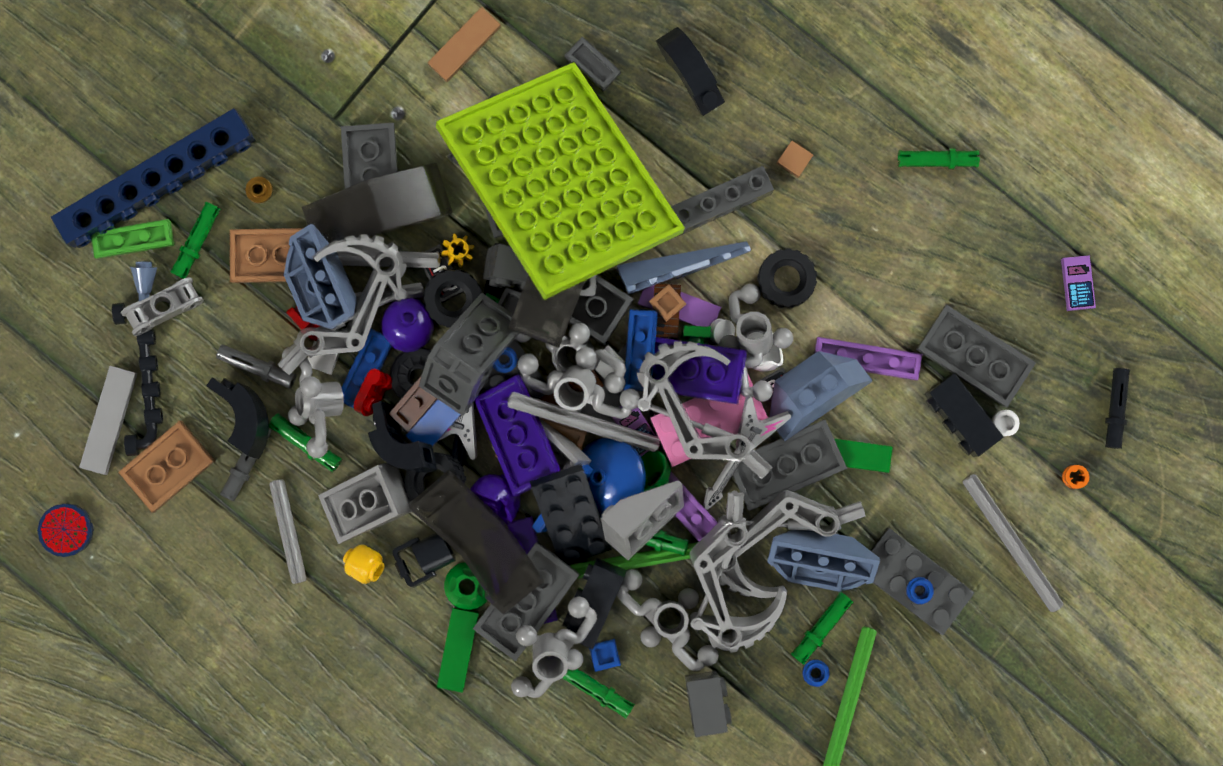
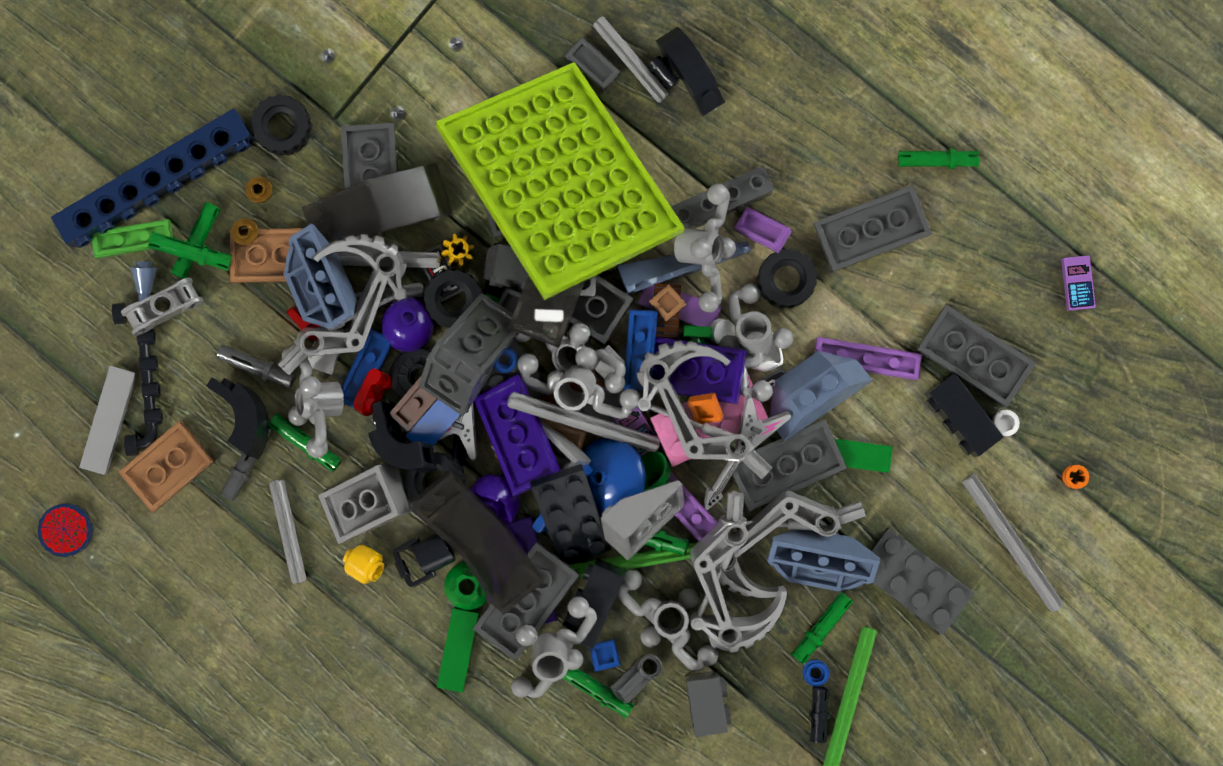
(184, 249): none -> green pin
(252, 231): none -> pearl gold plate
(267, 110): none -> black tyre
(464, 44): medium nougat tile -> none
(548, 315): none -> white tile
(630, 59): none -> light grey axle
(635, 679): none -> dark grey piece
(664, 72): none -> black pin
(705, 408): none -> orange plate
(708, 247): none -> light grey wheel
(762, 230): none -> medium lavender tile
(795, 159): medium nougat tile -> none
(819, 714): none -> black pin
(872, 228): none -> dark grey plate
(927, 594): blue plate -> none
(1117, 408): black pin -> none

